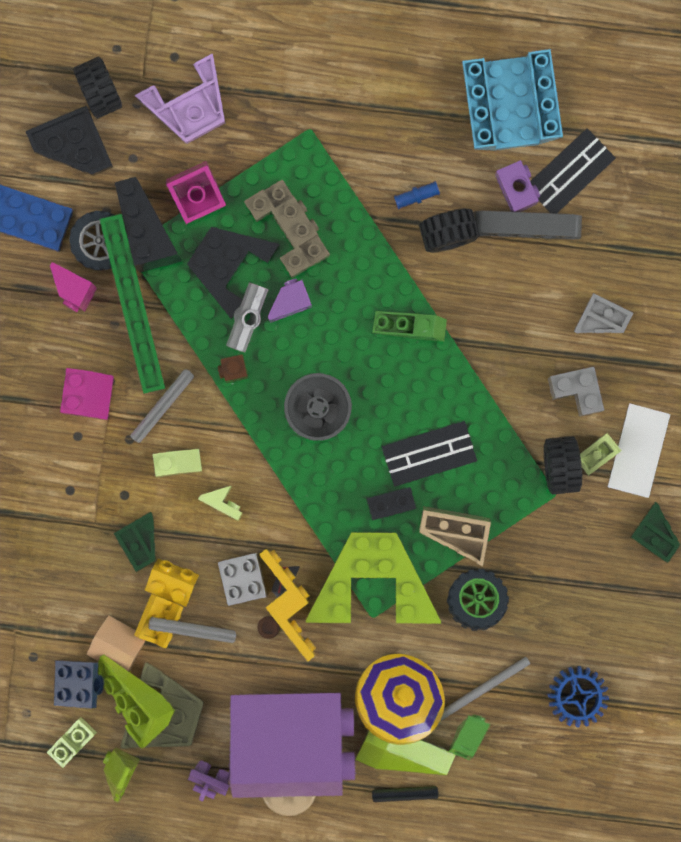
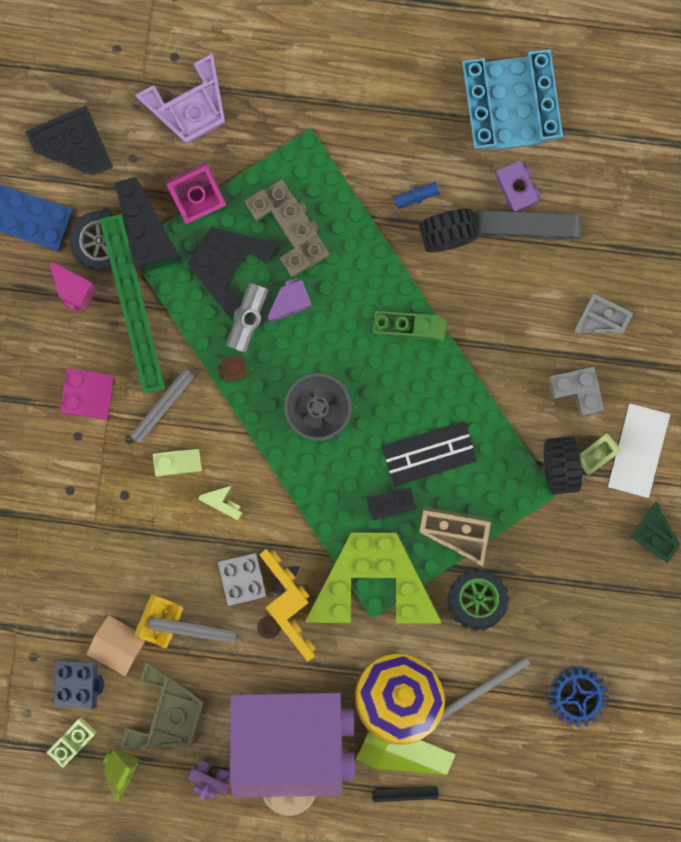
(97, 87): black tyre -> none
(138, 541): dark green wing -> none
(142, 706): lime wedge -> none
(171, 582): yellow bracket -> none
(469, 736): bright green slope -> none
(571, 171): black sticker -> none

